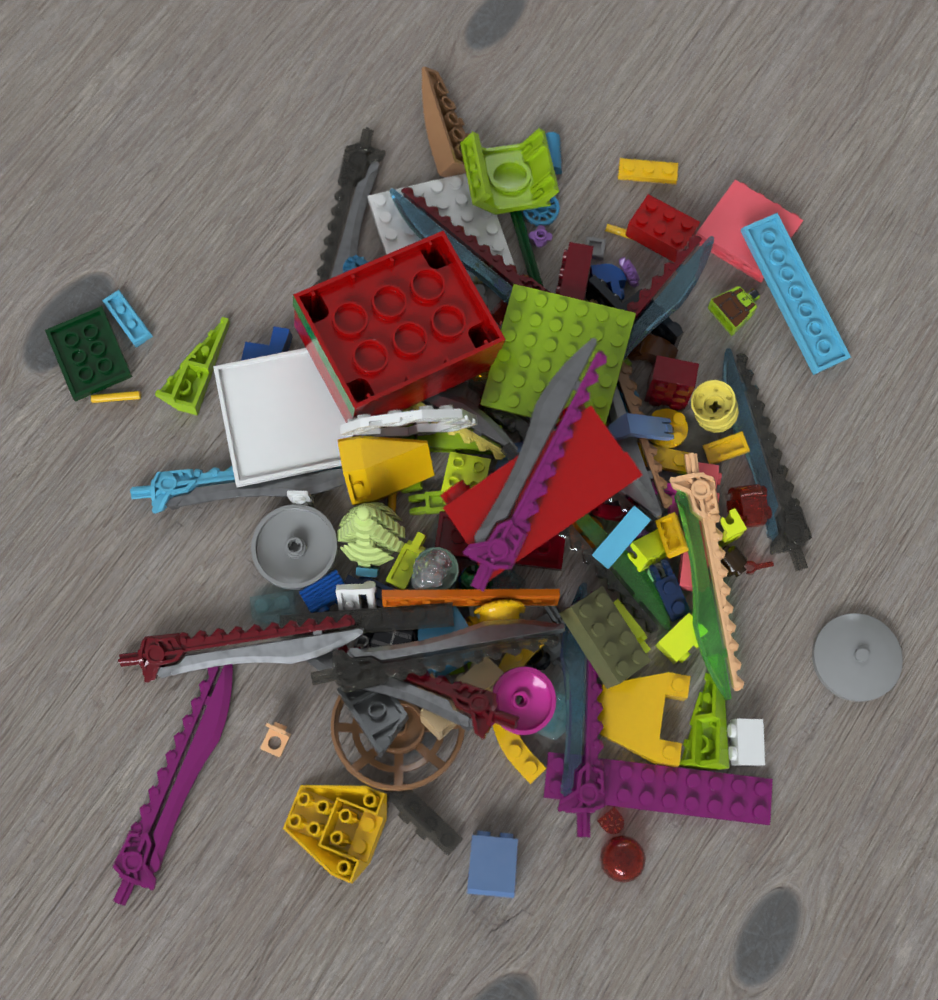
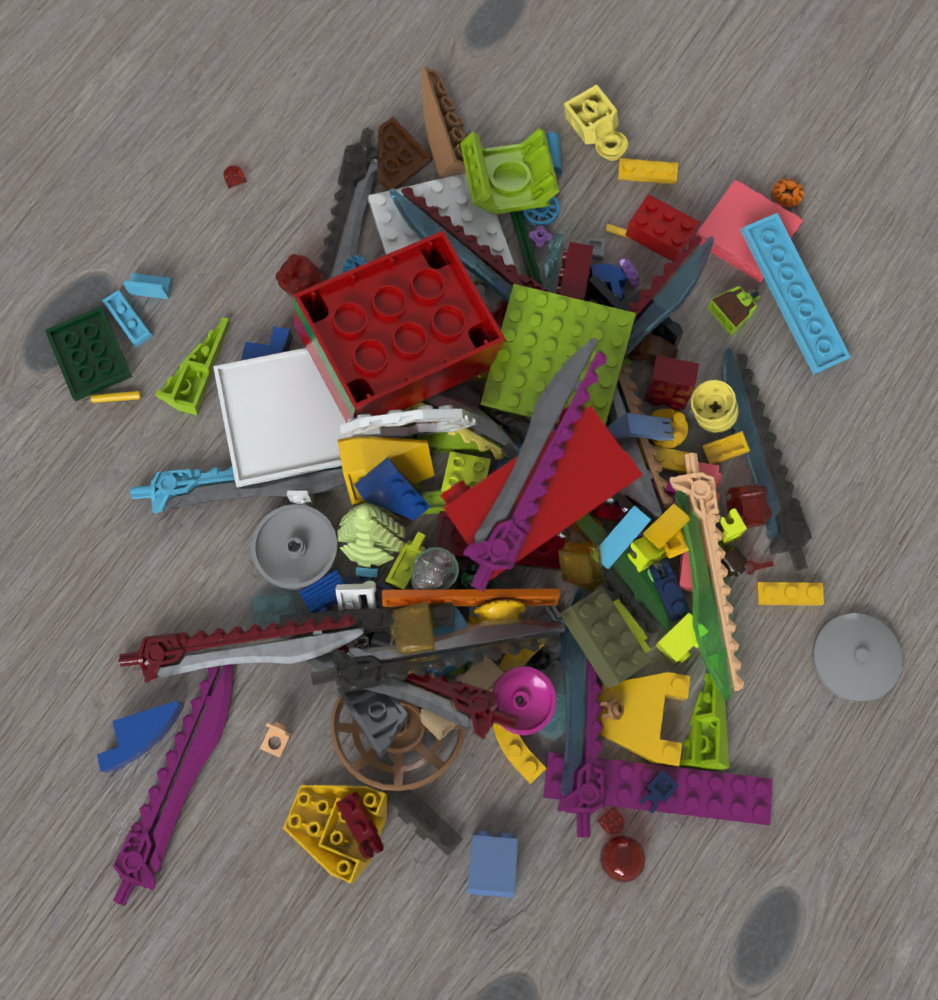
(139, 734): none -> blue slope
(149, 286): none -> medium azure panel
(233, 176): none -> clear red tile
(298, 274): none -> clear red brick
(360, 825): none -> dark red hinge
(392, 490): none -> blue wedge
(398, 155): none -> reddish brown plate
(413, 628): none -> clear yellow torso
(554, 251): none -> clear light blue wing
(581, 564): none -> clear yellow torso
(596, 121): none -> light yellow brick
(615, 709): none -> medium nougat plate
(660, 789): none -> dark blue plate
(666, 526): none -> yellow tile
(746, 742): white brick -> none
(787, 200): none -> orange gear
(789, 593): none -> yellow plate

